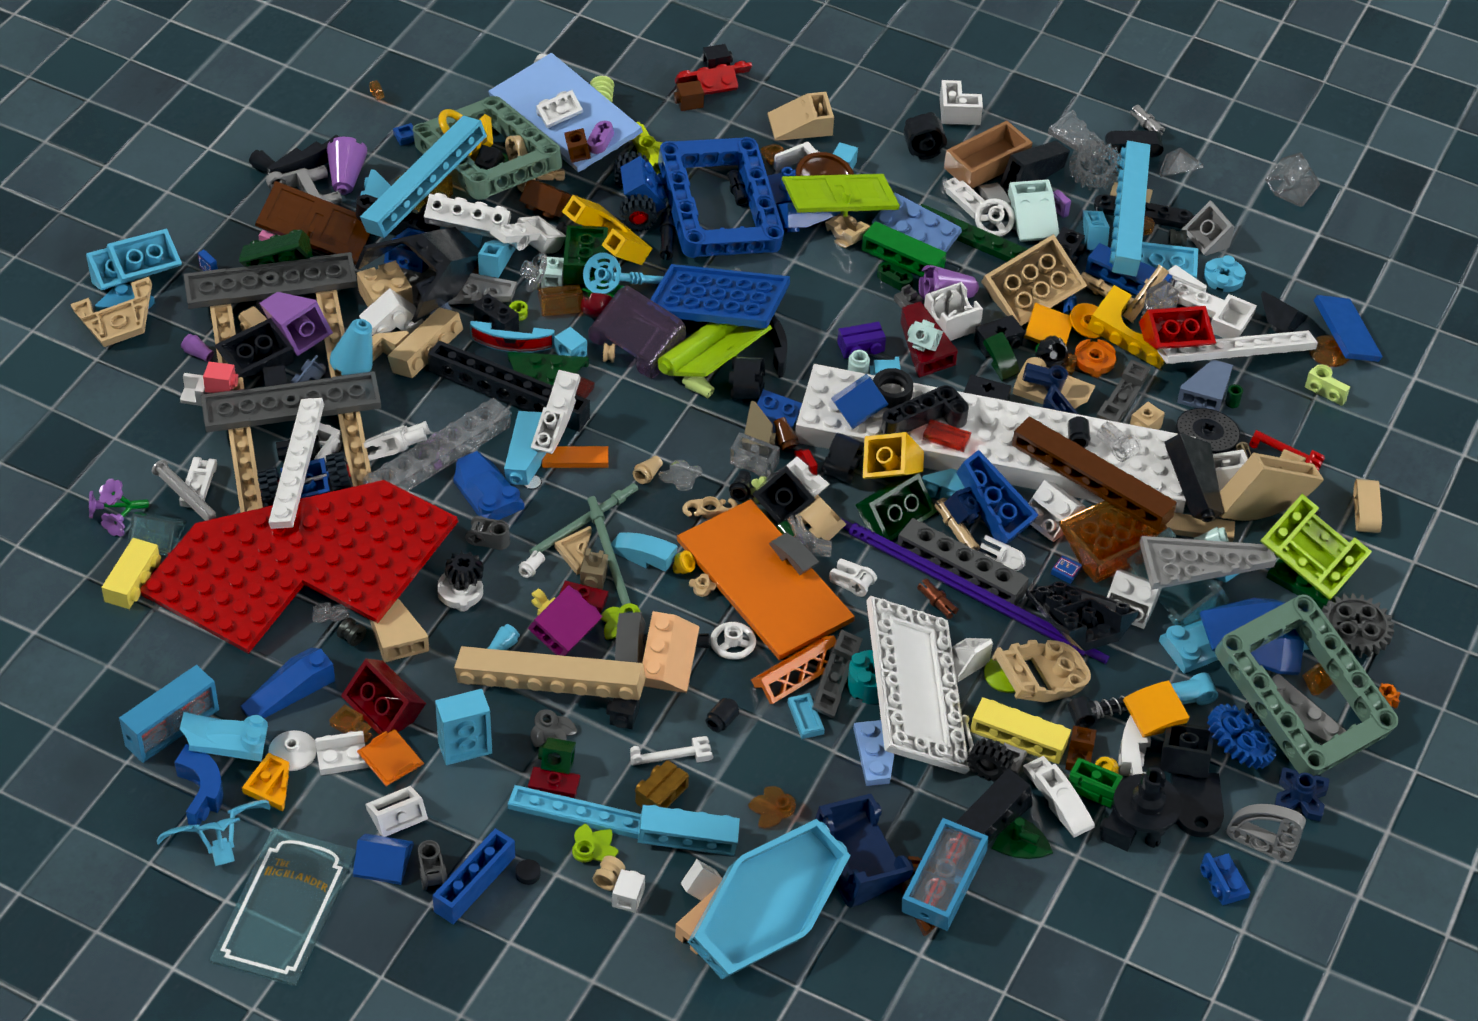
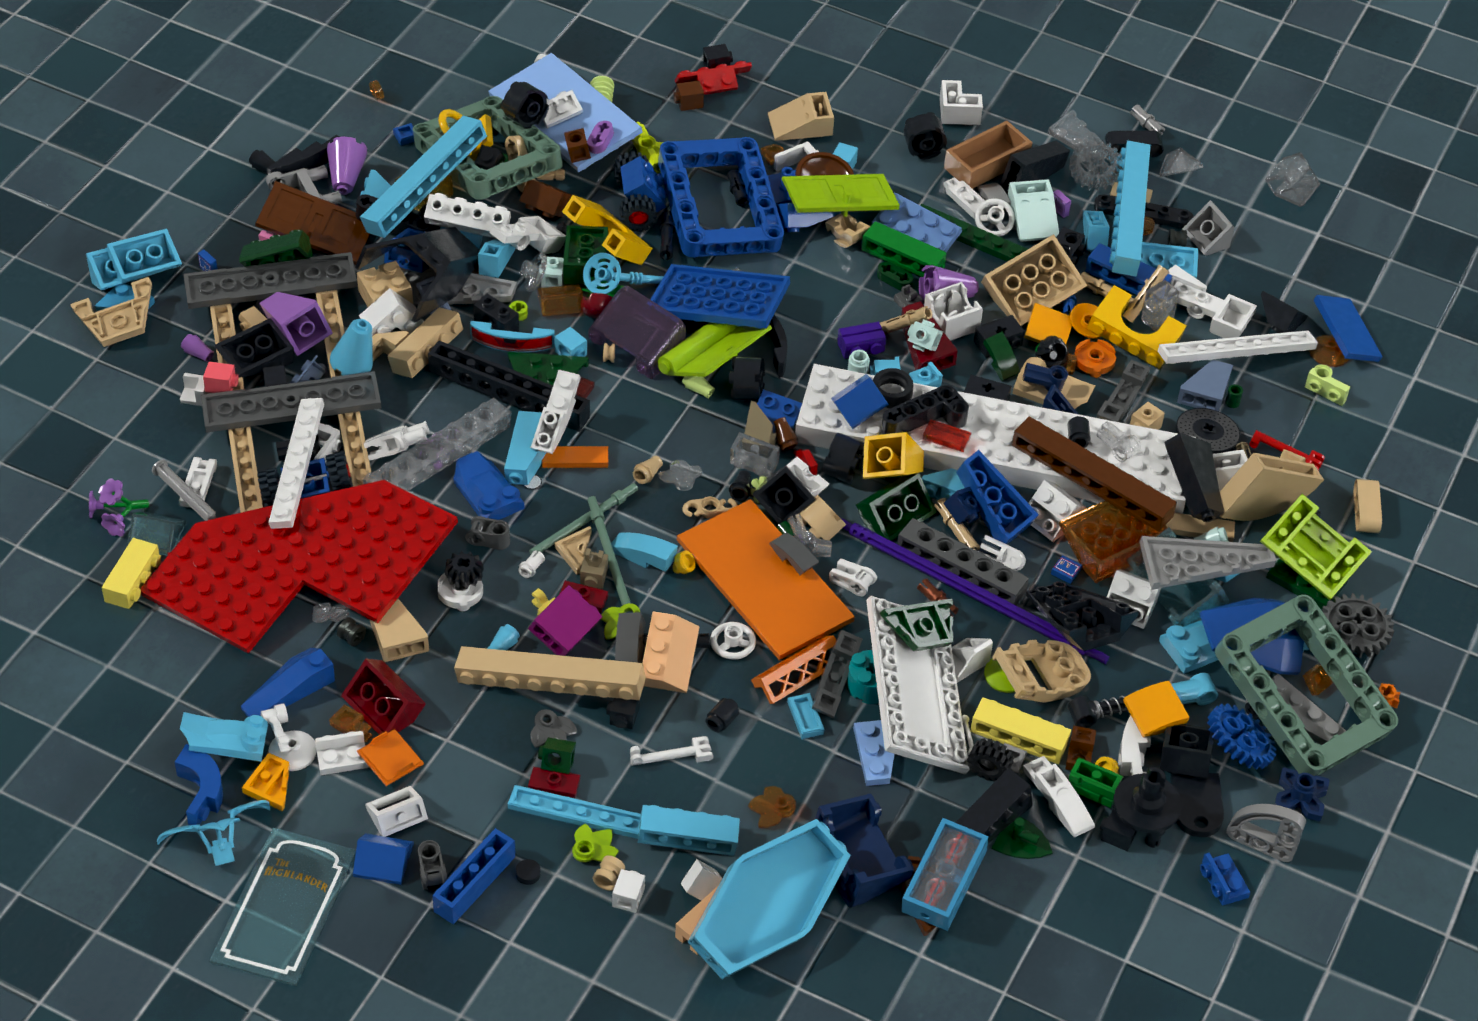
(158, 718): dark azure brick -> none
(275, 717): none -> white brick
(463, 726): medium azure piece -> none
(525, 104): none -> black brick
(662, 786): pearl gold brick -> none
(702, 590): tan plate -> none
(906, 320): none -> tan pin
(922, 624): none -> wing
(927, 376): none -> medium azure brick
(1177, 327): red slope -> none
(1227, 265): medium azure plate -> none

